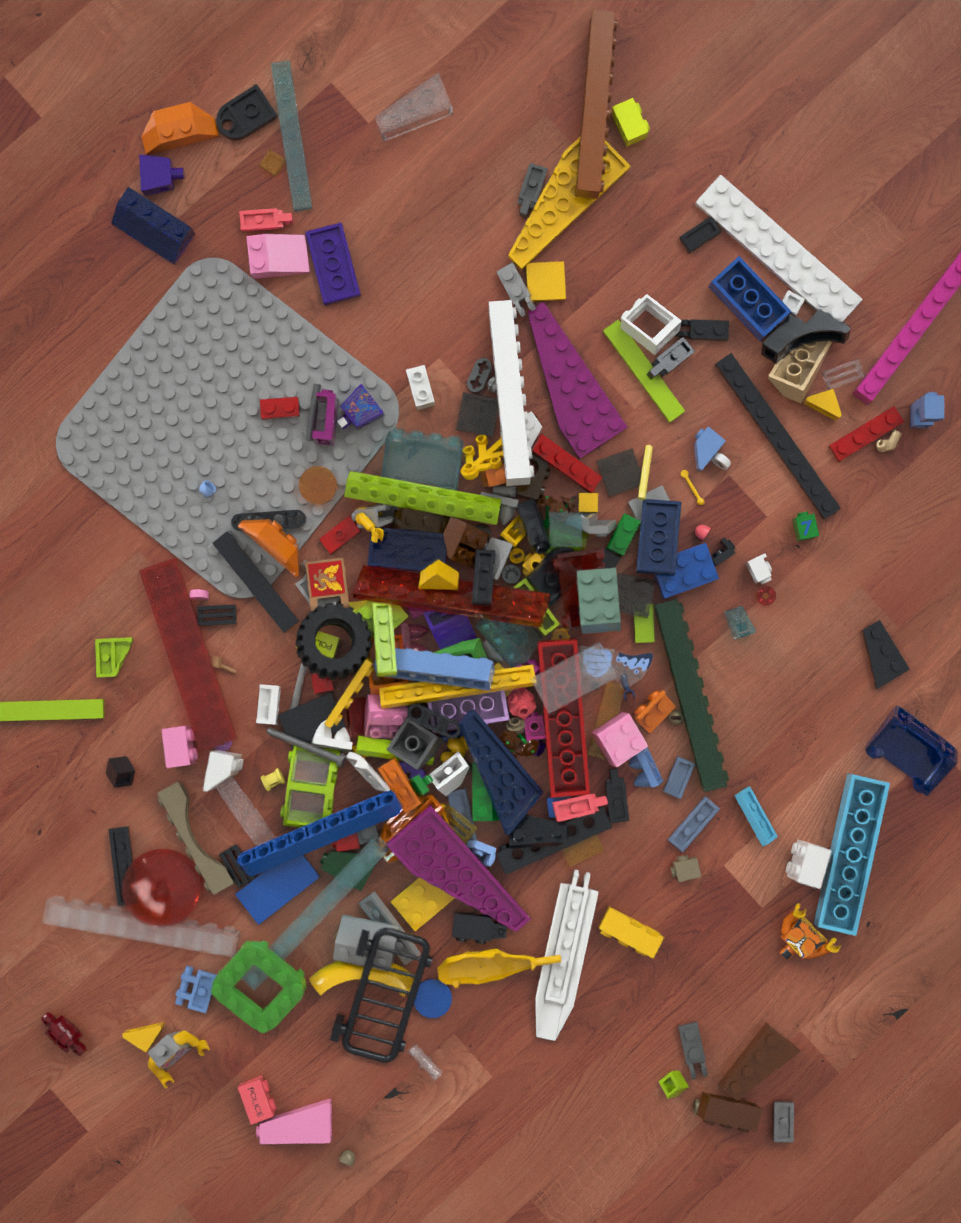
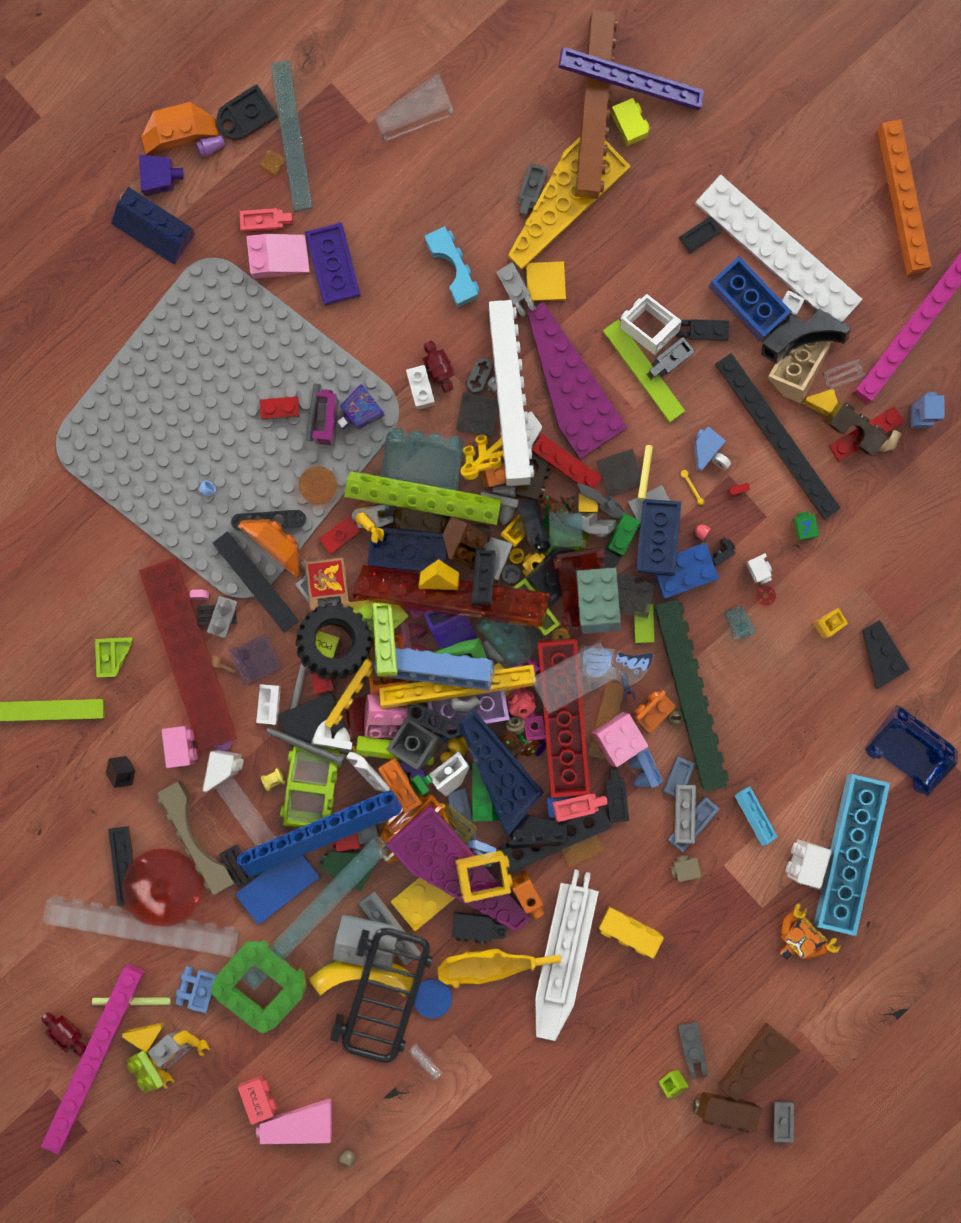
(93, 1058): none -> dark pink brick
(136, 1001): none -> yellowish green bar
(144, 1072): none -> lime plate
(209, 145): none -> medium lavender cone
(222, 617): none -> light grey tile
(255, 659): none -> clear purple bracket
(438, 366): none -> dark red piece
(442, 246): none -> medium azure arch
(463, 864): none -> yellow window
(464, 706): none -> light grey arm
(524, 890): none -> orange torso
(607, 504): none -> dark grey piece
(630, 78): none -> plate
(685, 813): none -> light grey tile
(736, 490): none -> red tile
(830, 623): none -> yellow slope
(869, 438): none -> dark brown arch
(904, 197): none -> orange brick

